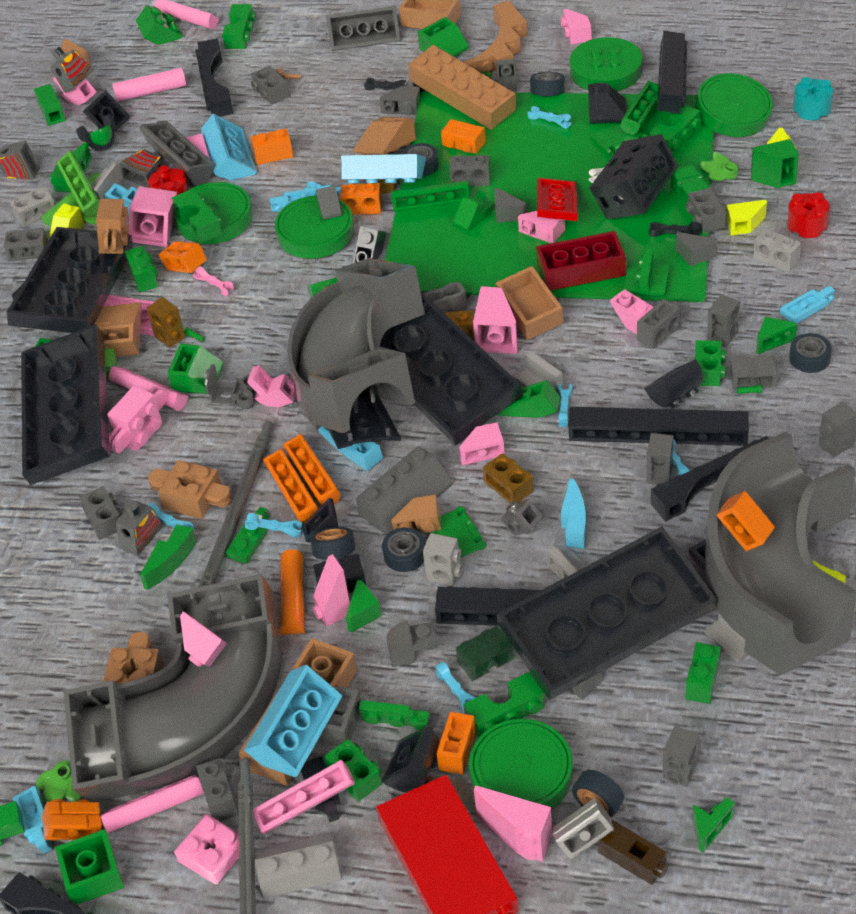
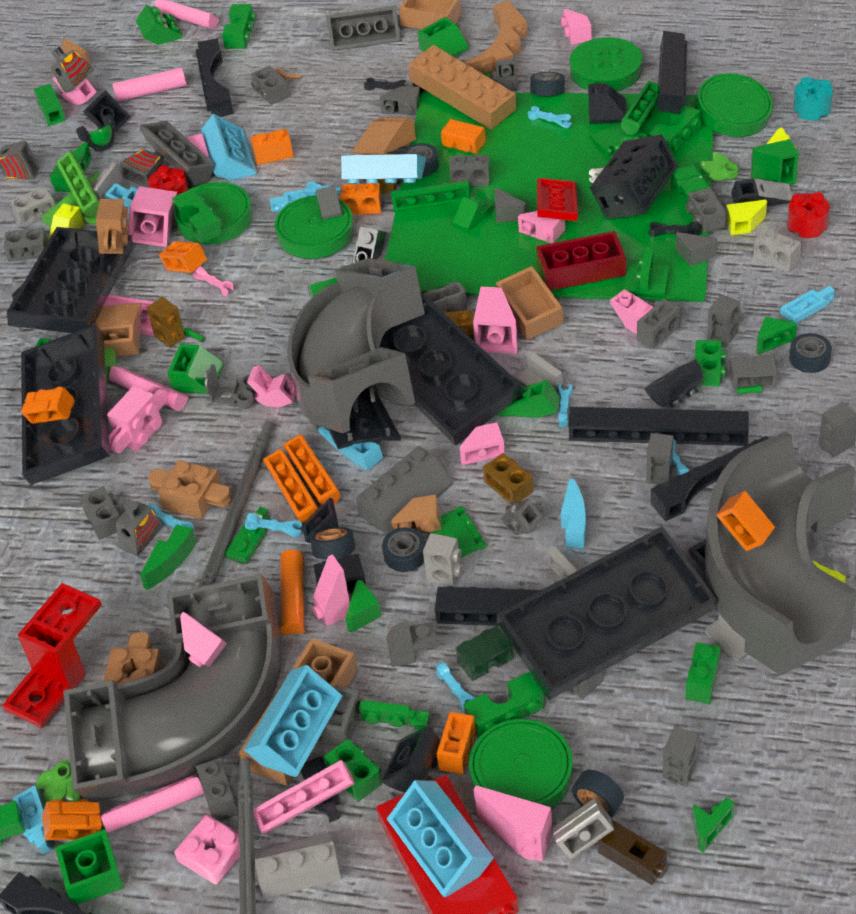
(47, 405): none -> orange brick
(51, 654): none -> red bracket
(141, 268): green brick -> none
(439, 837): none -> medium azure slope
(756, 189): none -> black slope

